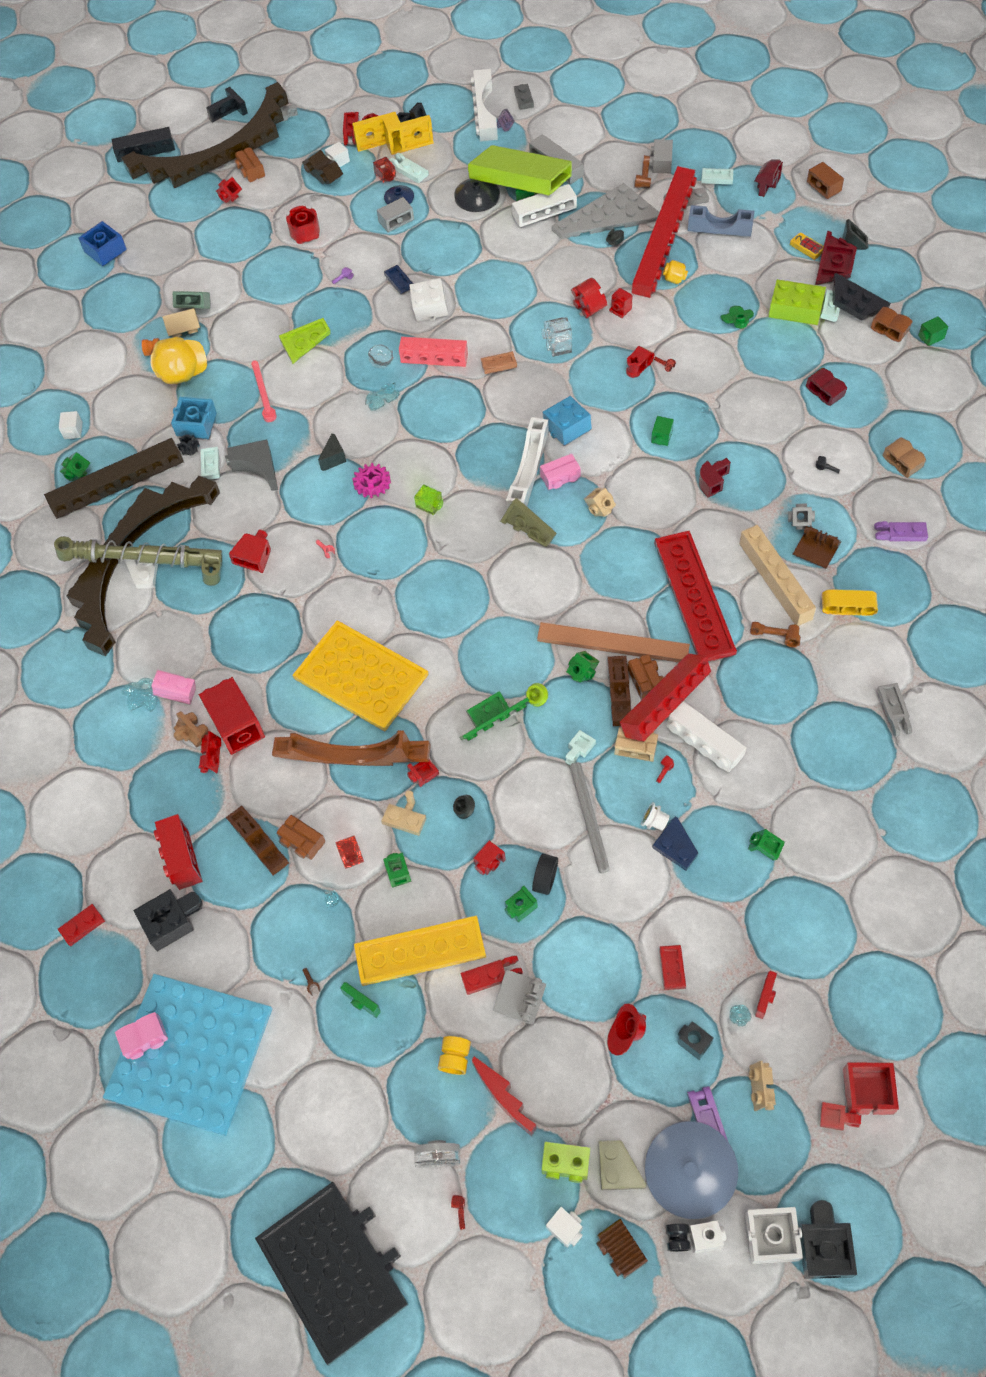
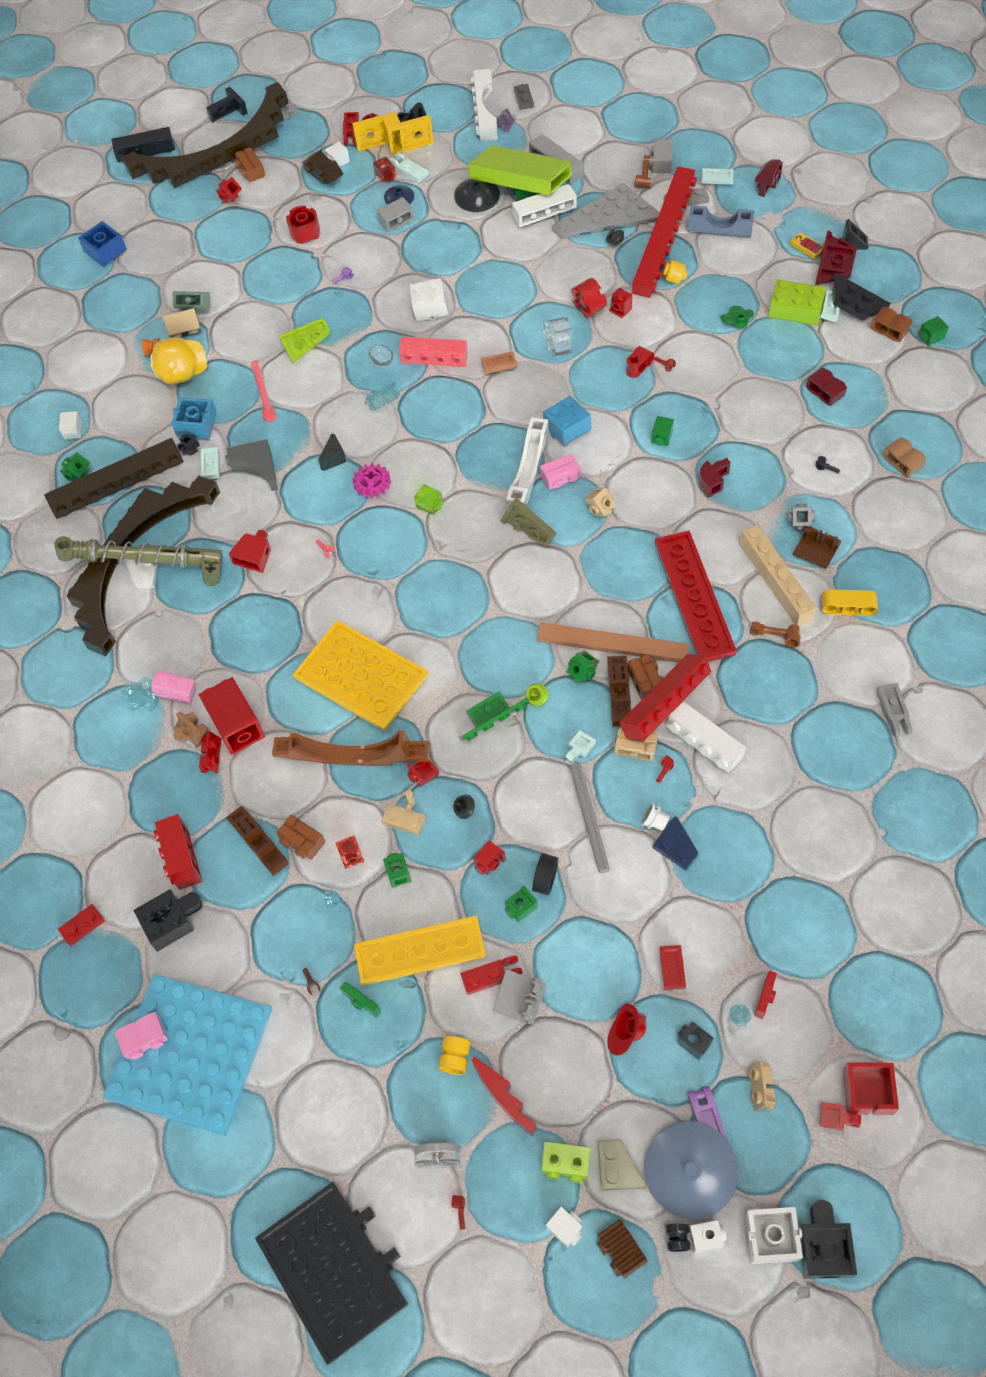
(398, 279): dark blue plate -> none
(766, 843): green bracket -> none
(825, 180): dark orange brick -> none
(901, 531): medium lavender hinge -> none

